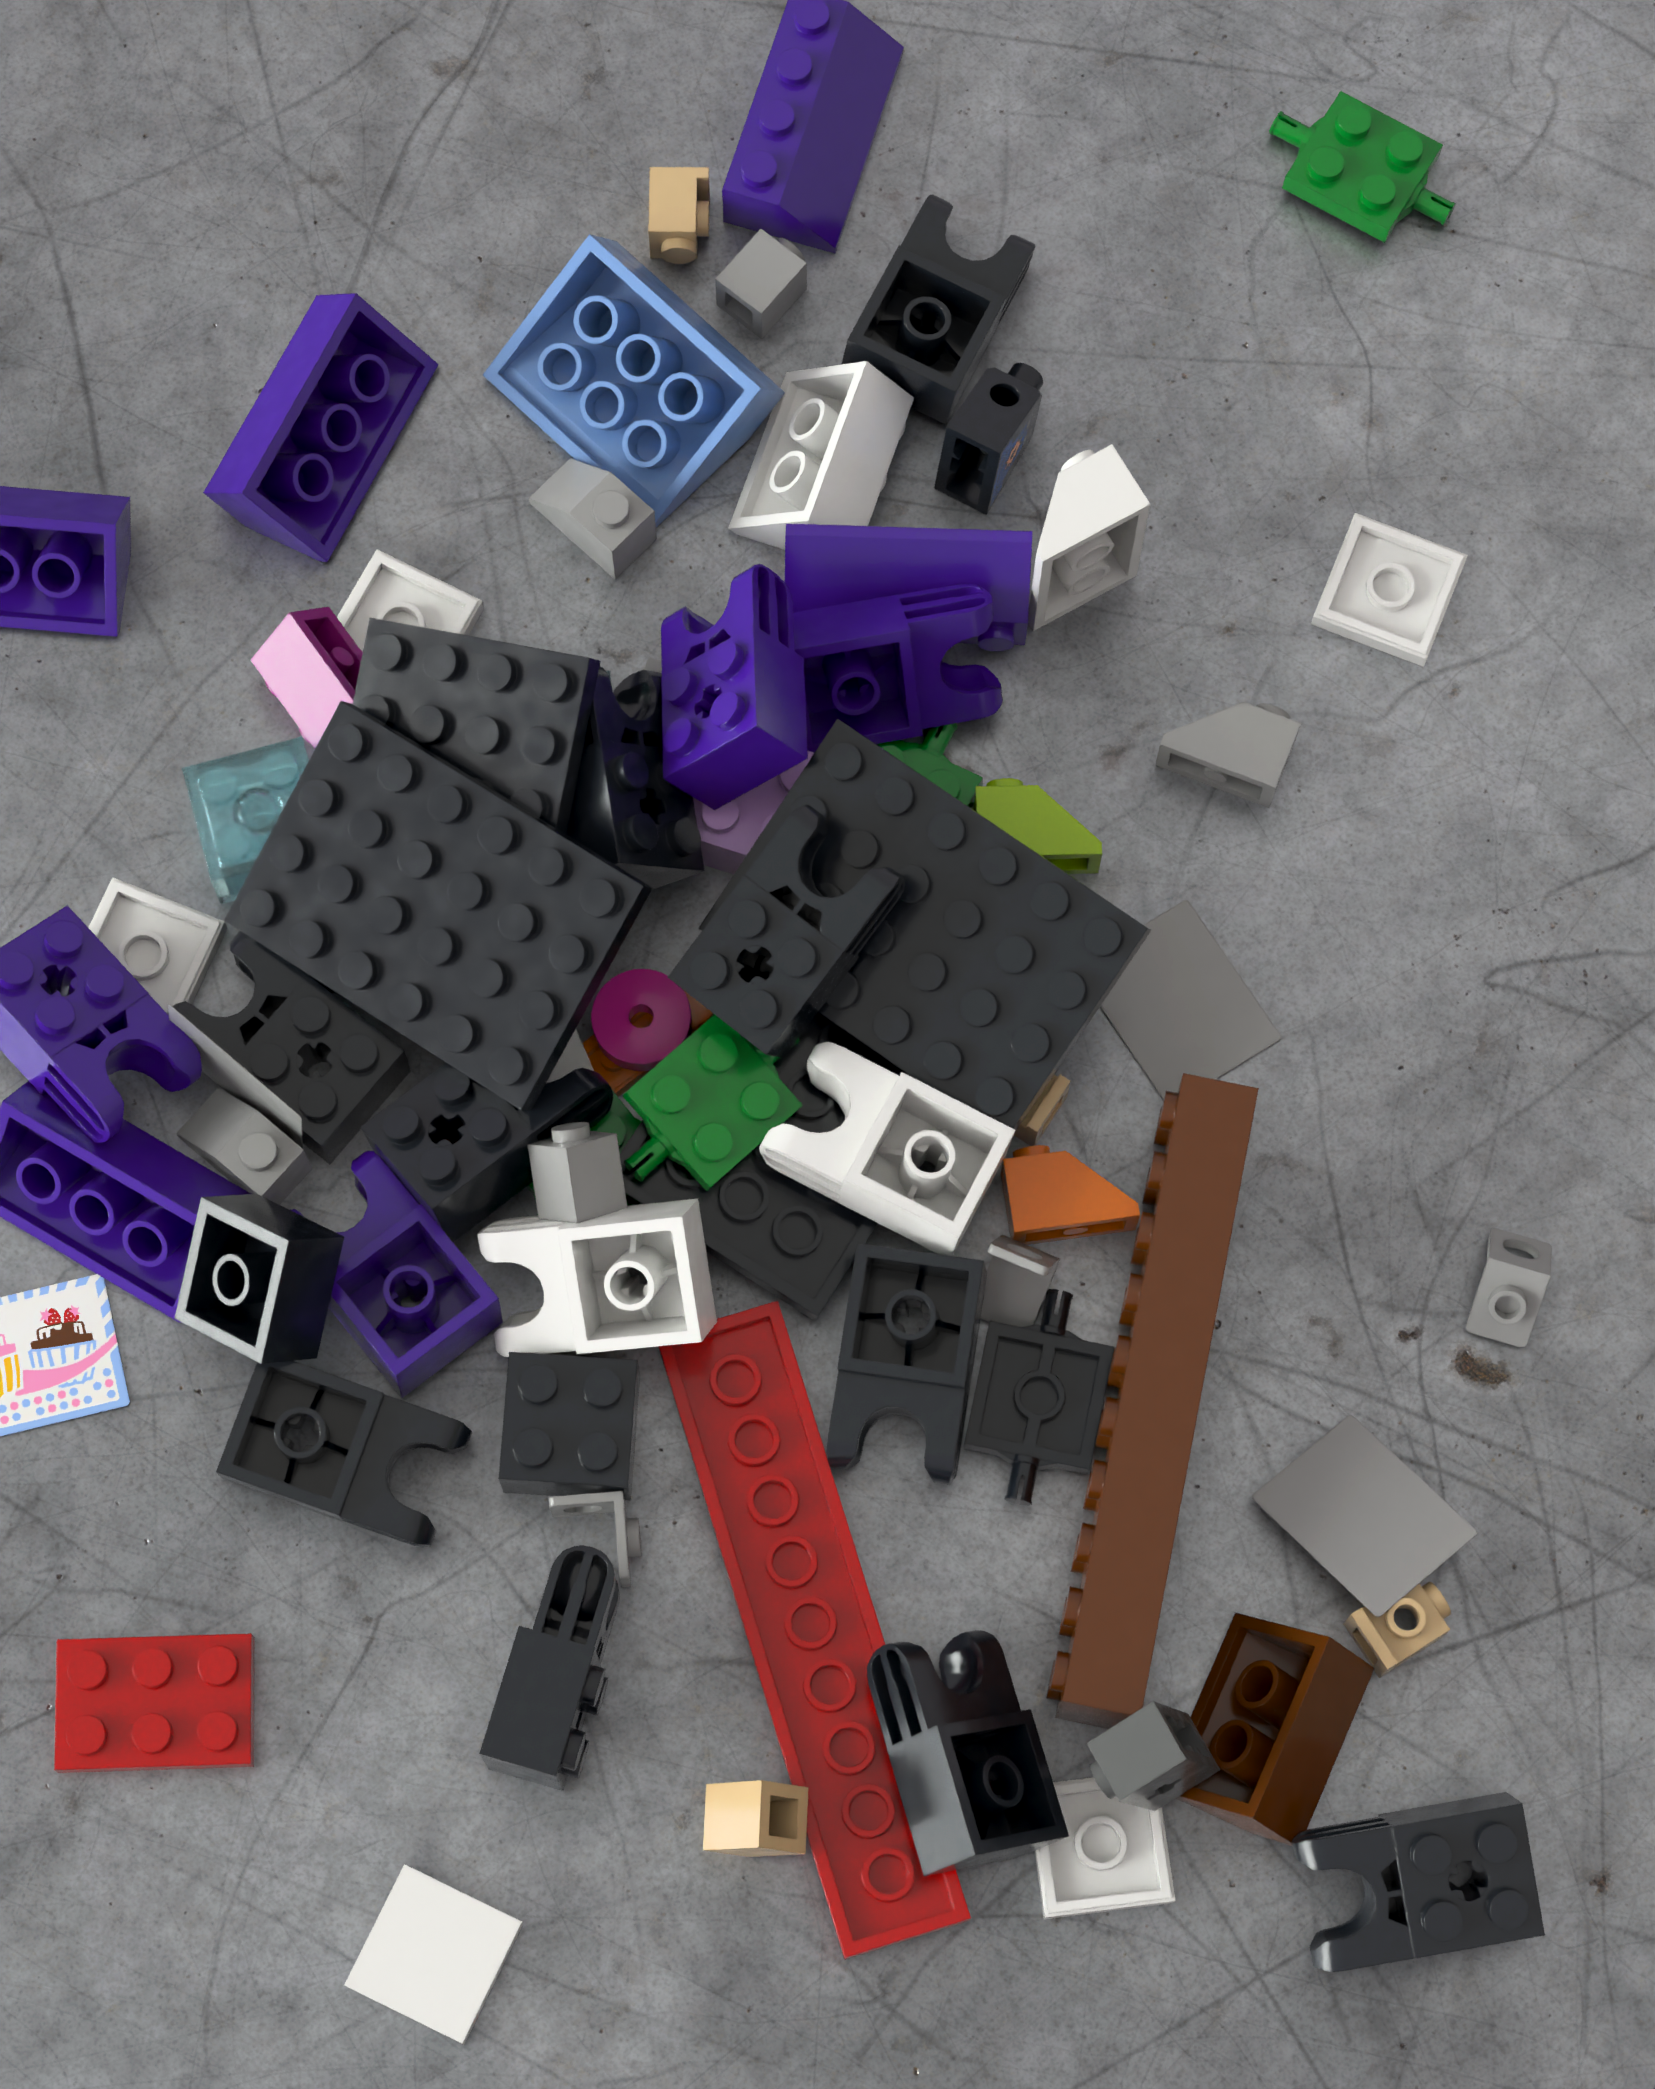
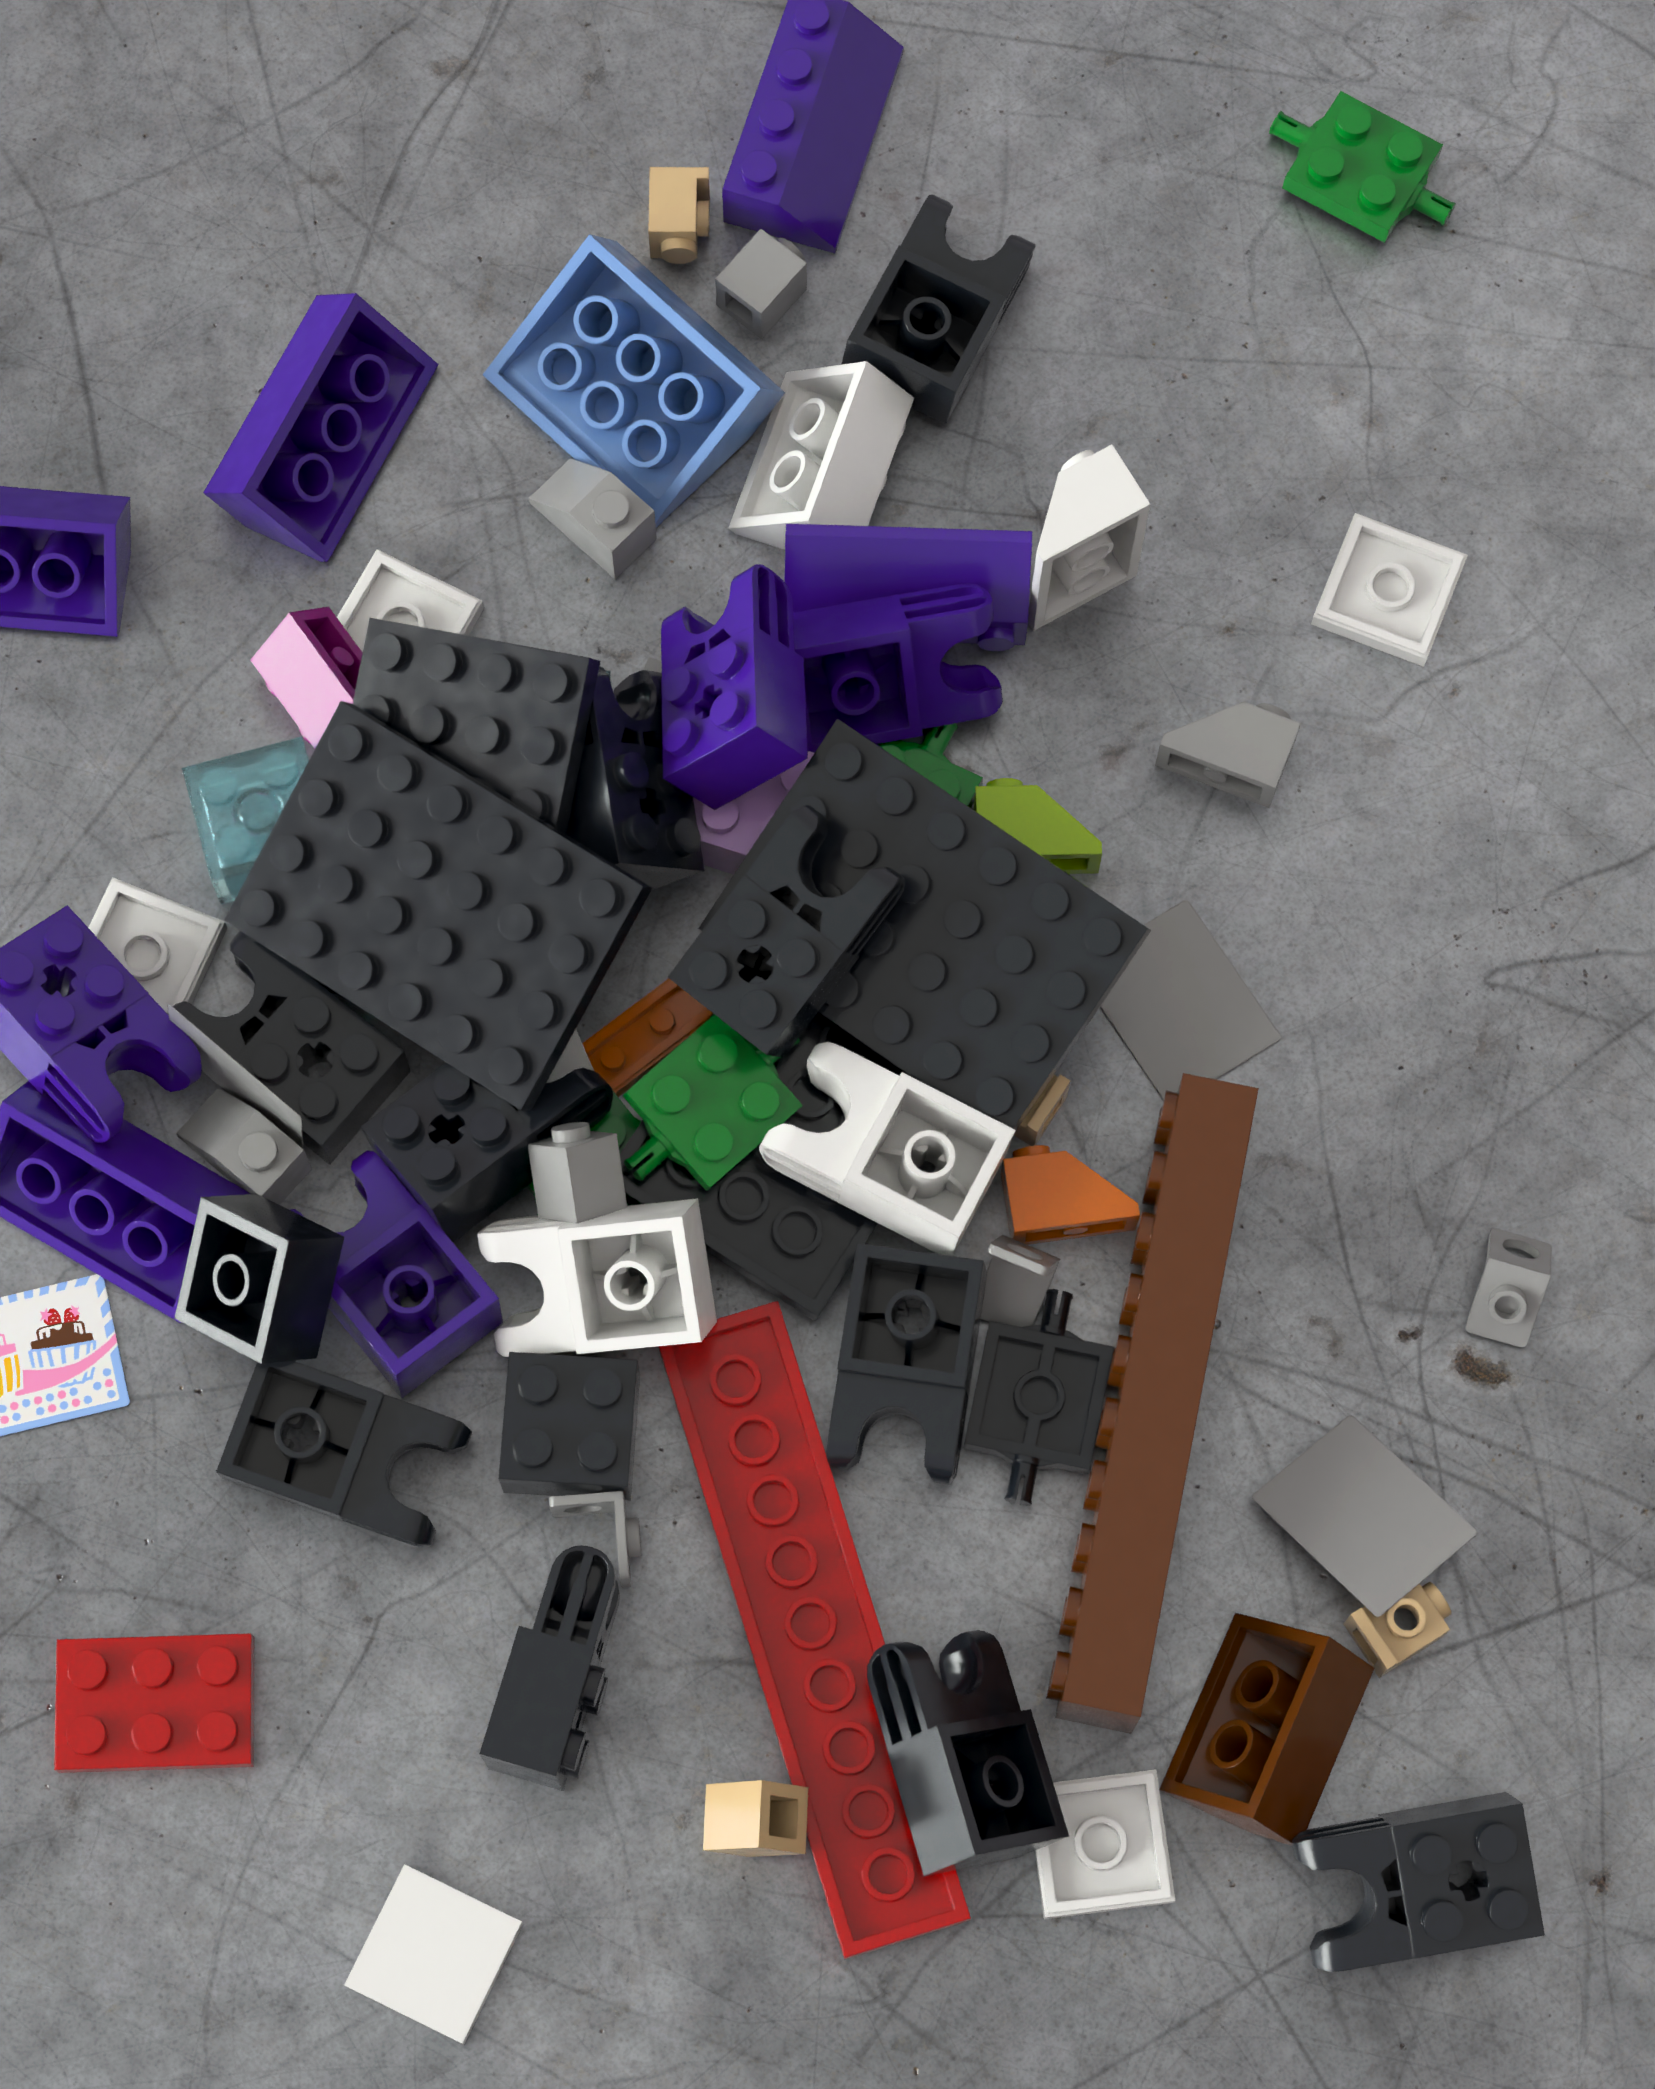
(633, 993): dark pink piece -> none
(996, 419): black torso -> none
(1151, 1757): dark grey brick -> none

